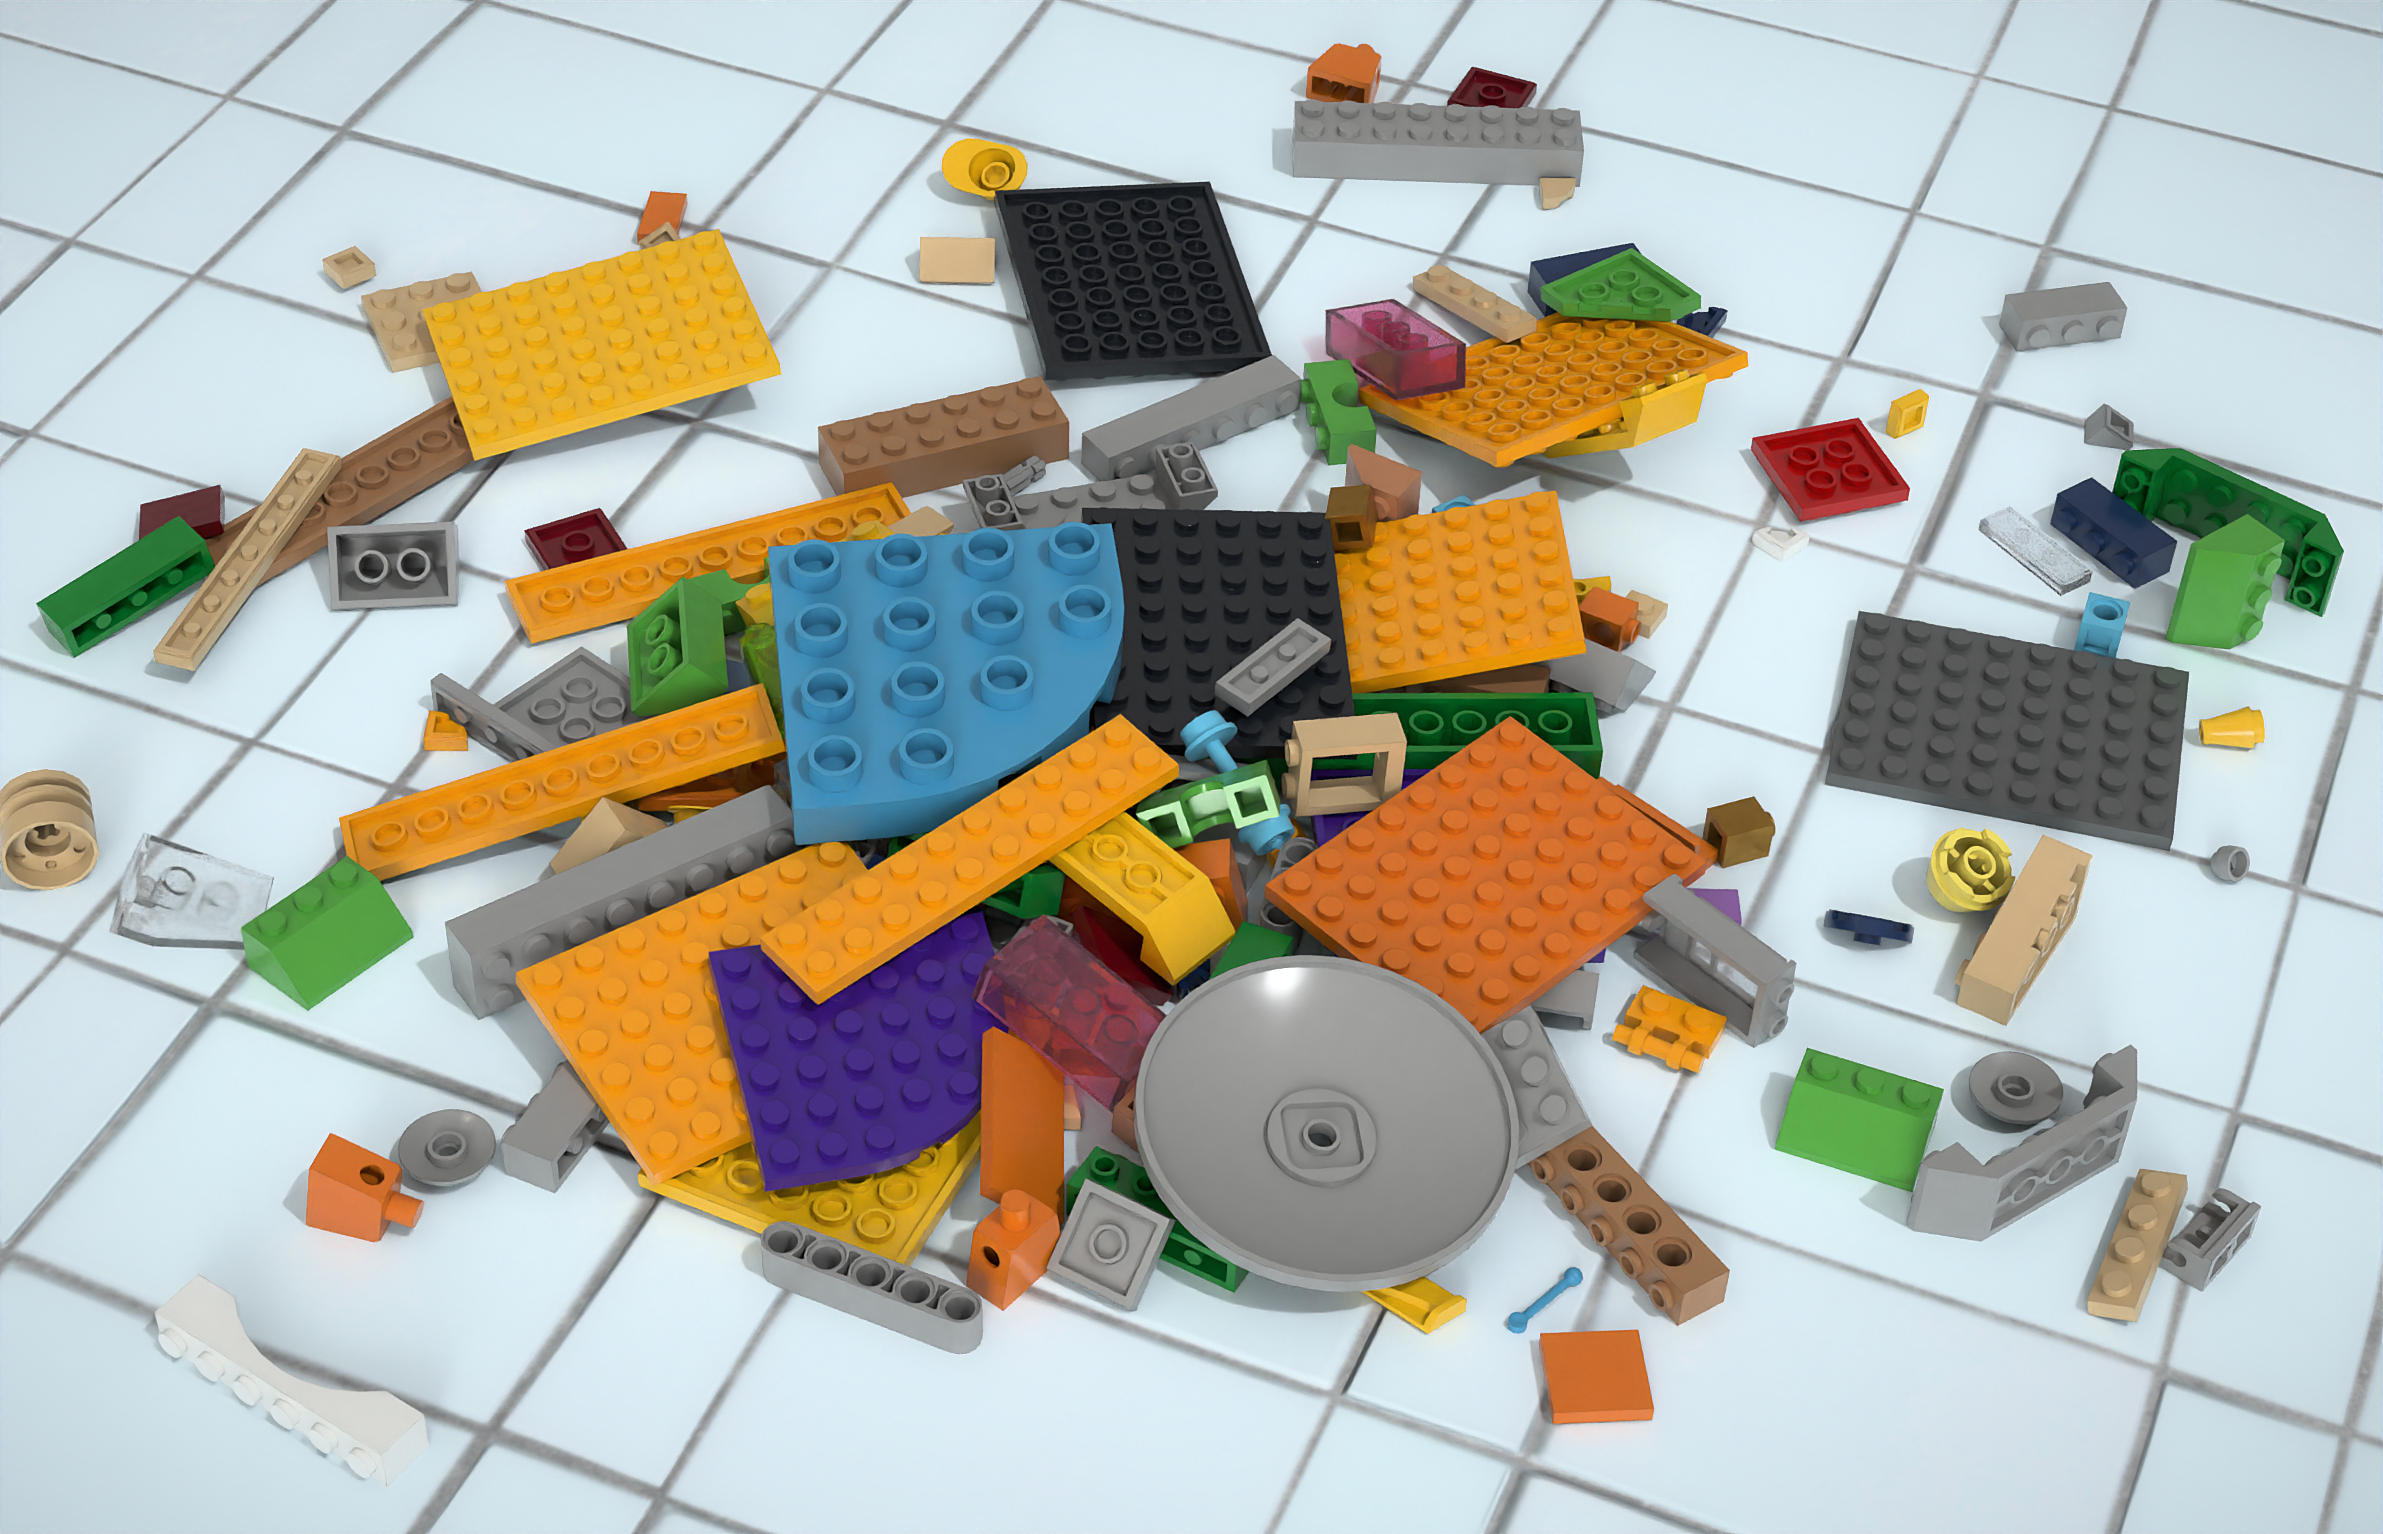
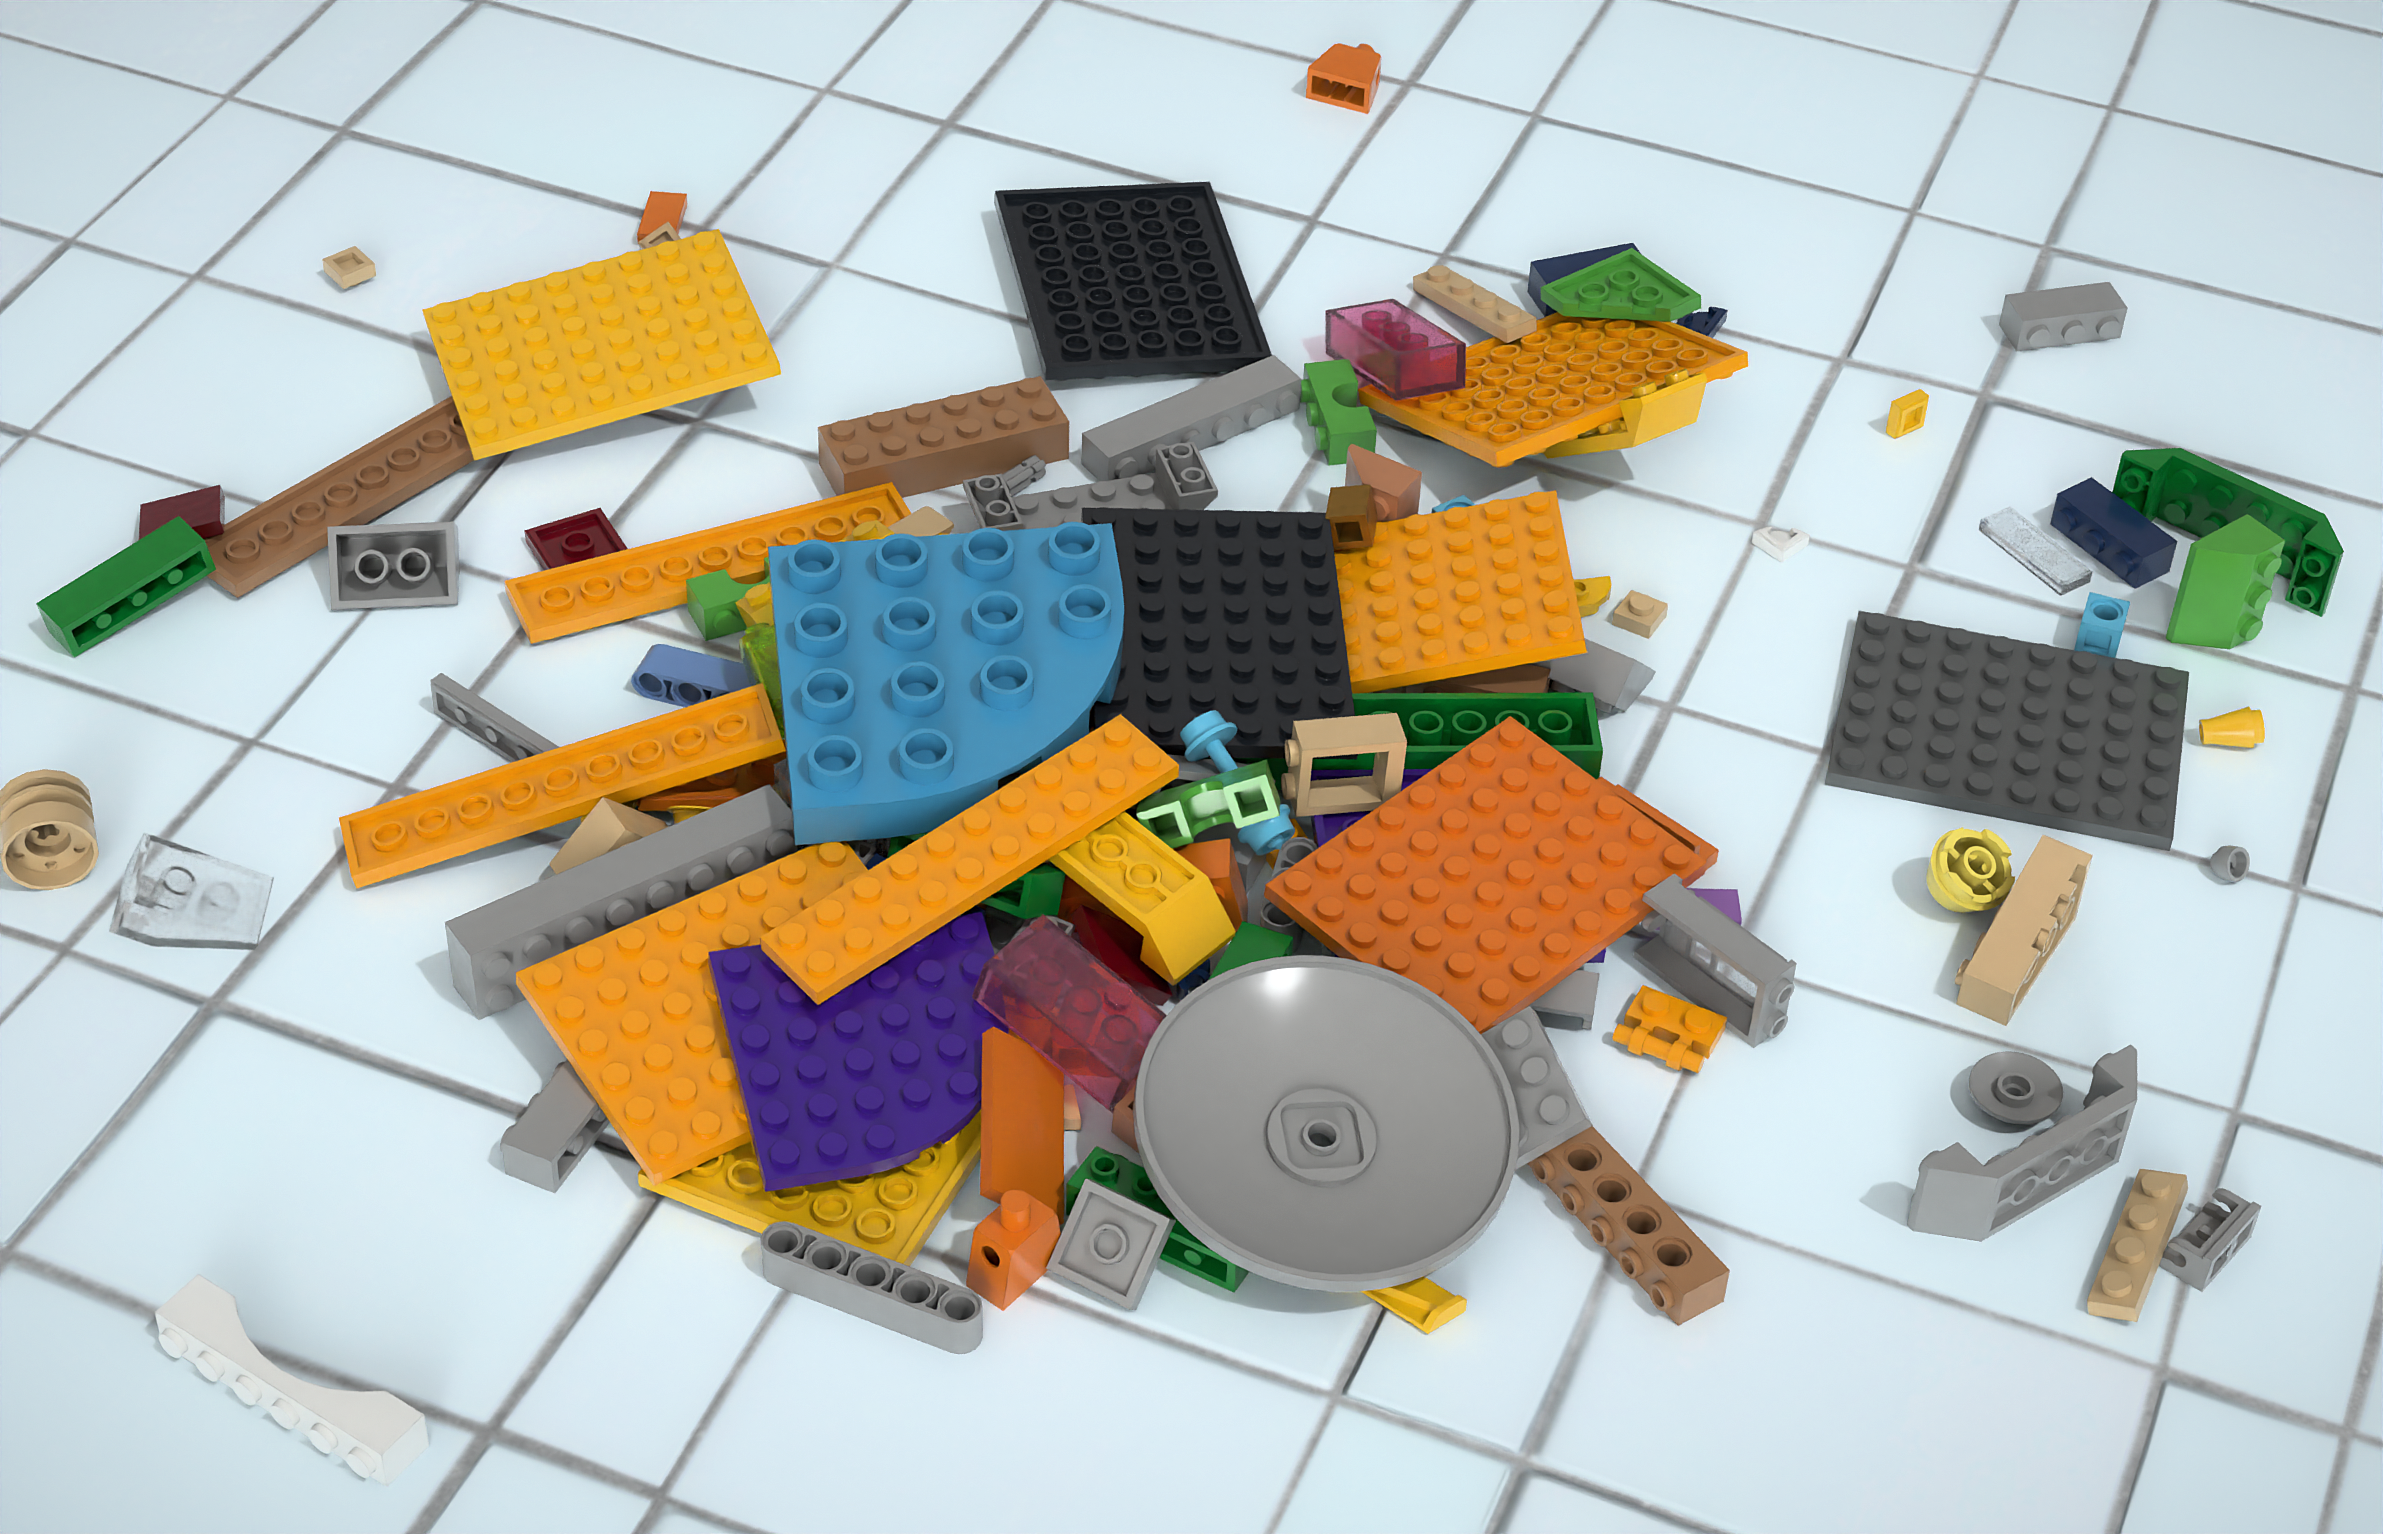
(247, 560): tan tile -> none
(325, 933): bright green slope -> none
(357, 1192): orange torso -> none
(400, 322): tan plate -> none
(444, 734): light orange tile -> none
(447, 1147): light grey dish -> none
(573, 700): light grey plate -> none
(677, 651): bright green slope -> none
(957, 260): tan panel -> none
(984, 167): yellow piece -> none
(1272, 667): light grey plate -> none
(1435, 143): light grey brick -> none
(1488, 88): dark red tile -> none
(1518, 1321): dark azure hinge -> none
(1555, 190): tan tile -> none
(1595, 1376): orange tile -> none
(1609, 619): orange brick -> none
(1739, 831): pearl gold brick -> none
(1829, 469): red plate -> none
(1859, 1119): bright green slope -> none
(1869, 928): dark blue plate -> none
(2109, 429): light grey slope -> none

